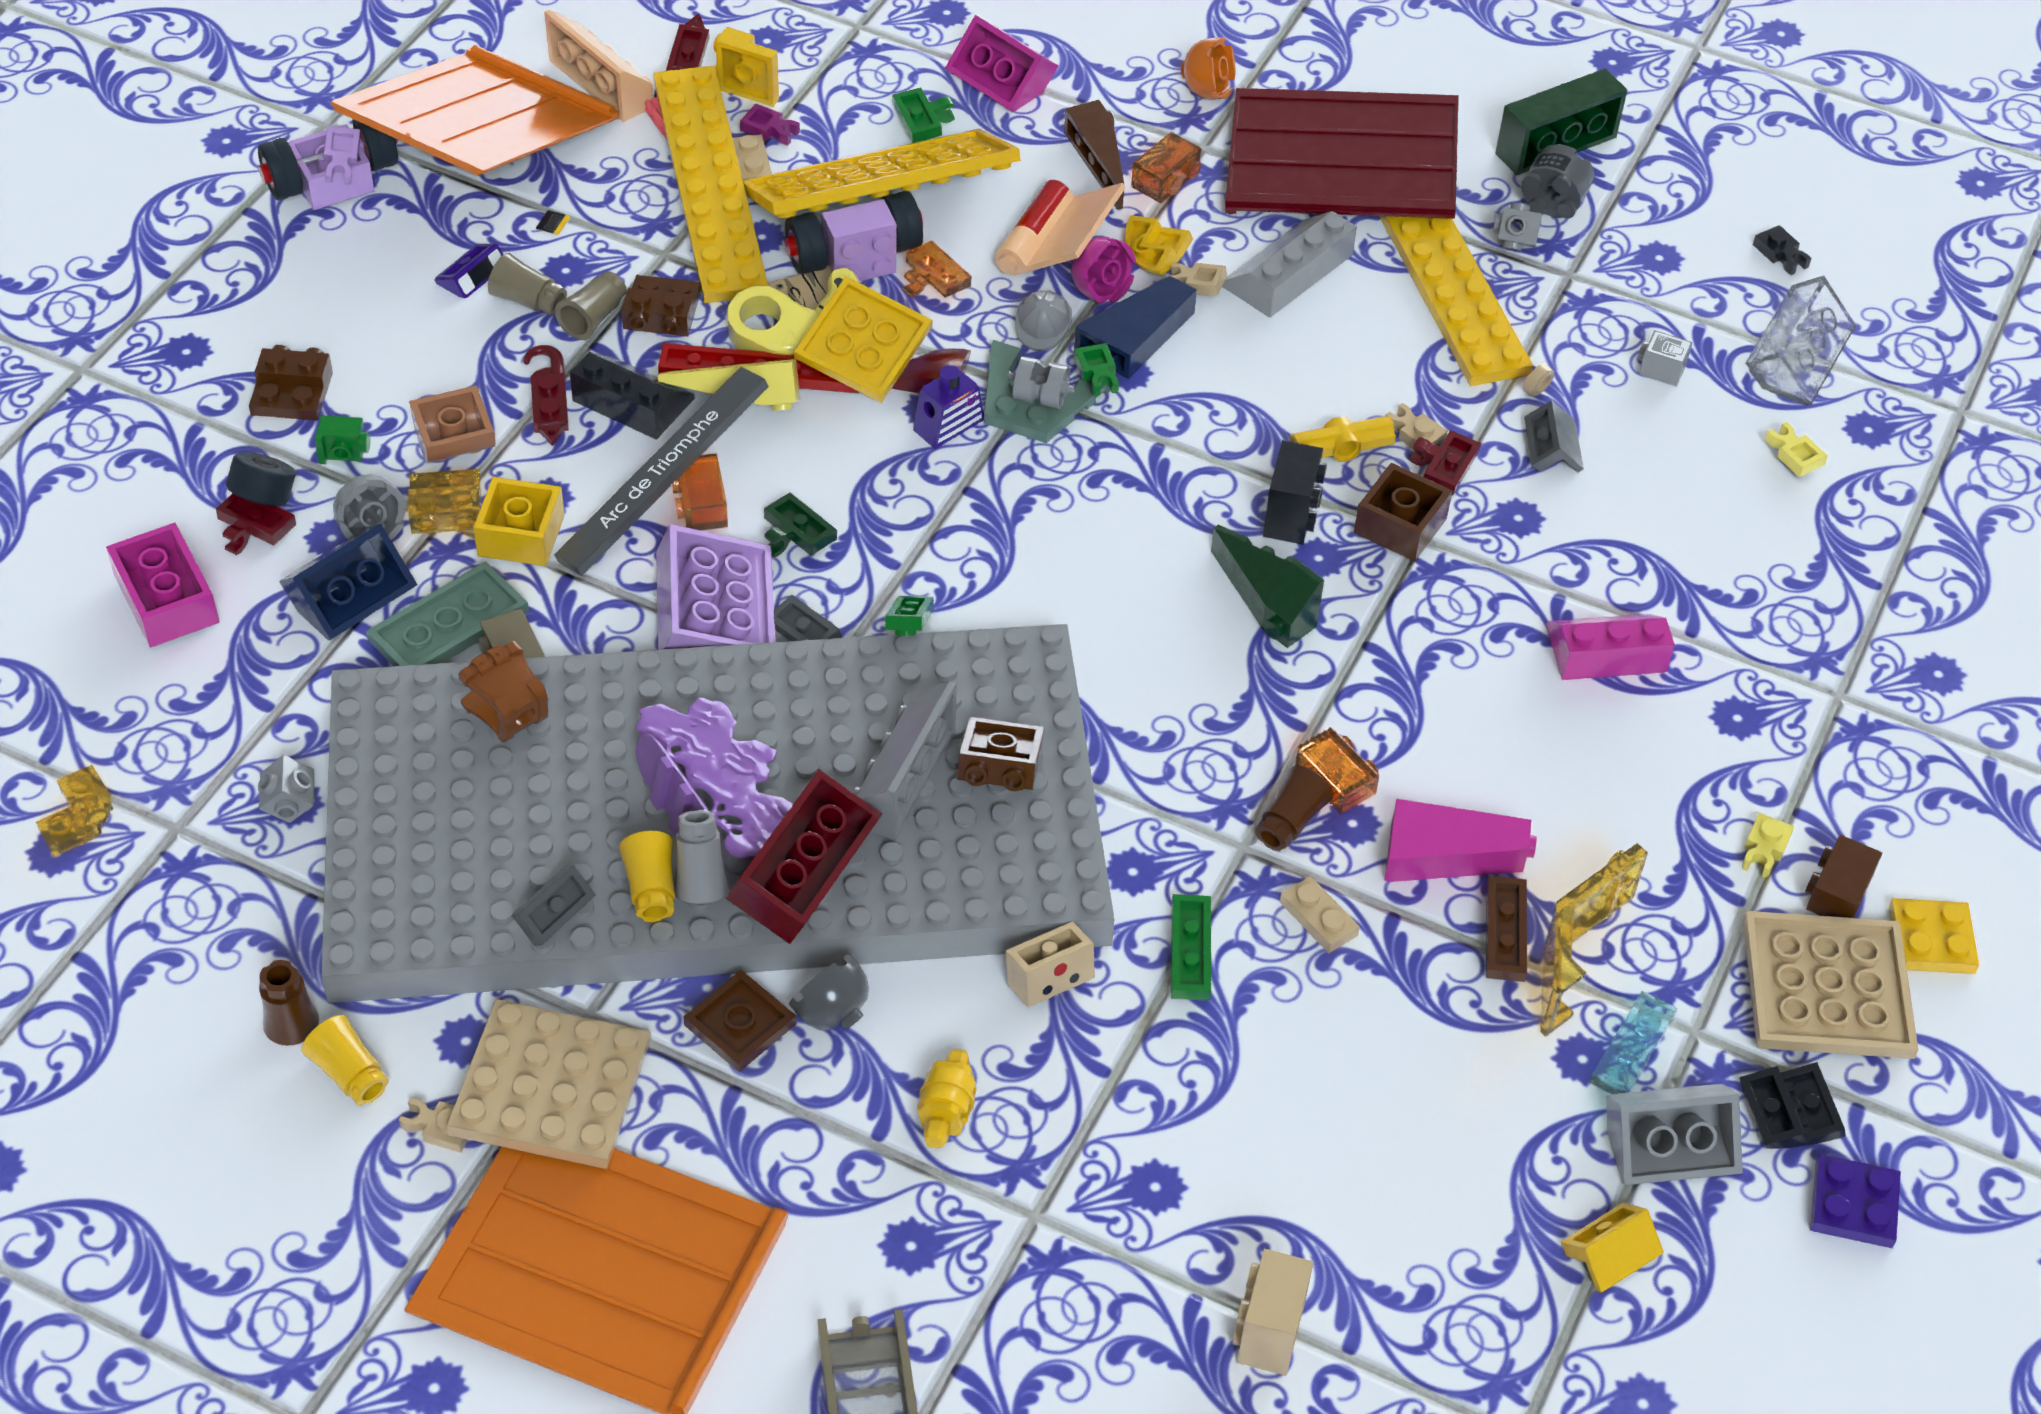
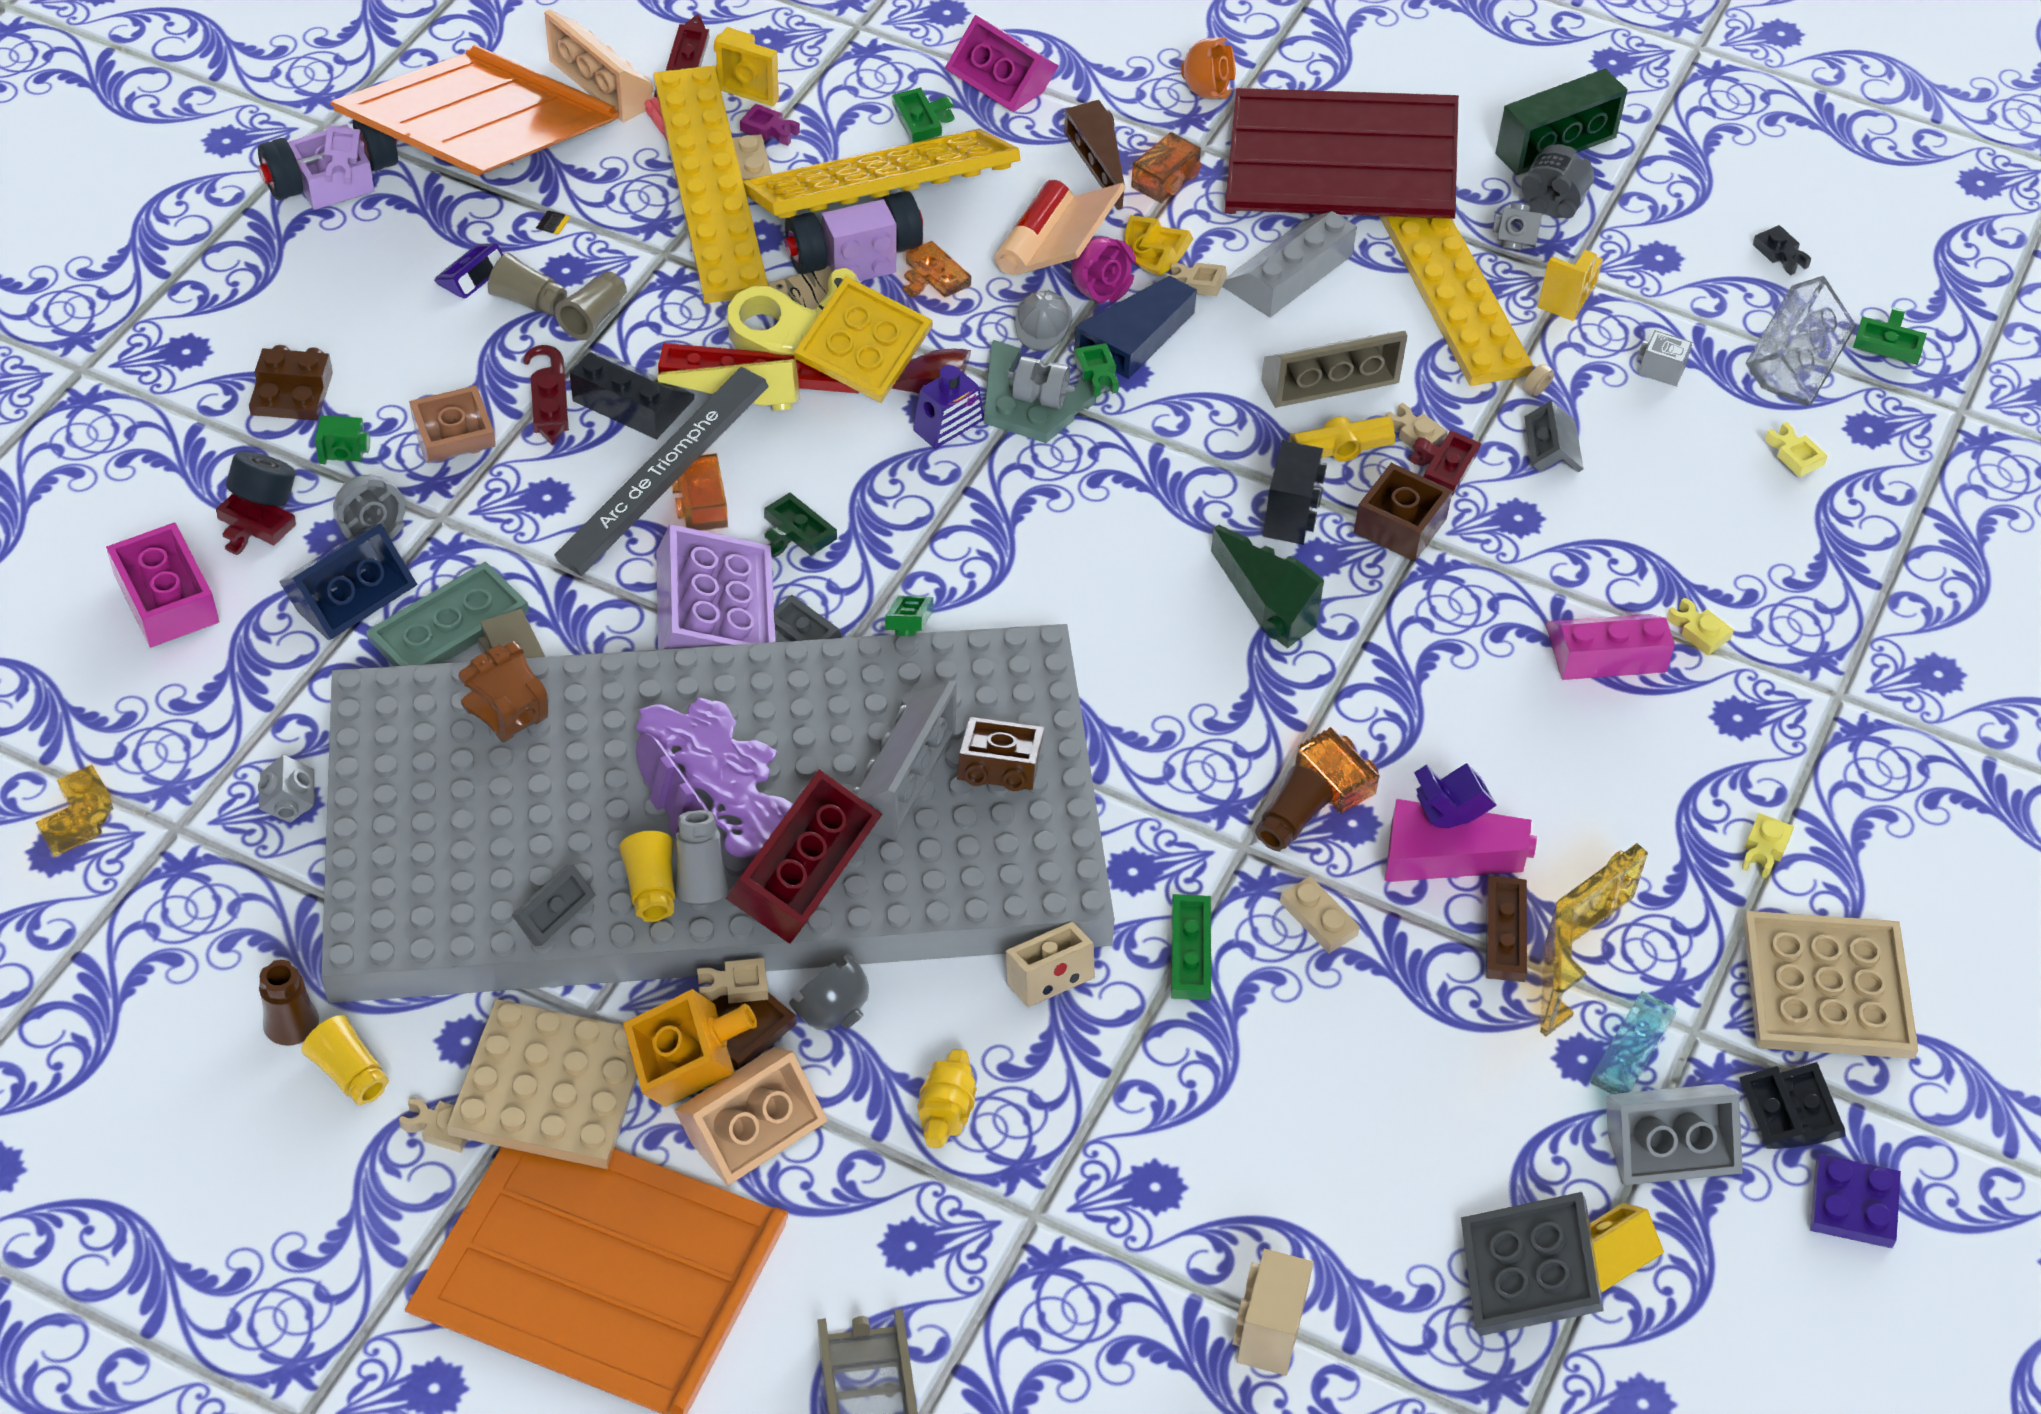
(444, 501): clear yellow plate -> none
(519, 521): yellow brick -> none
(660, 305): reddish brown plate -> none
(683, 1045): none -> light orange brick
(740, 981): none -> tan plate
(752, 1114): none -> light nougat slope
(1334, 368): none -> dark tan slope
(1455, 798): none -> dark purple brick
(1531, 1264): none -> dark grey plate
(1569, 285): none -> yellow panel
(1703, 629): none -> light yellow plate
(1844, 878): reddish brown brick -> none
(1890, 338): none -> green plate
(1936, 935): yellow plate -> none

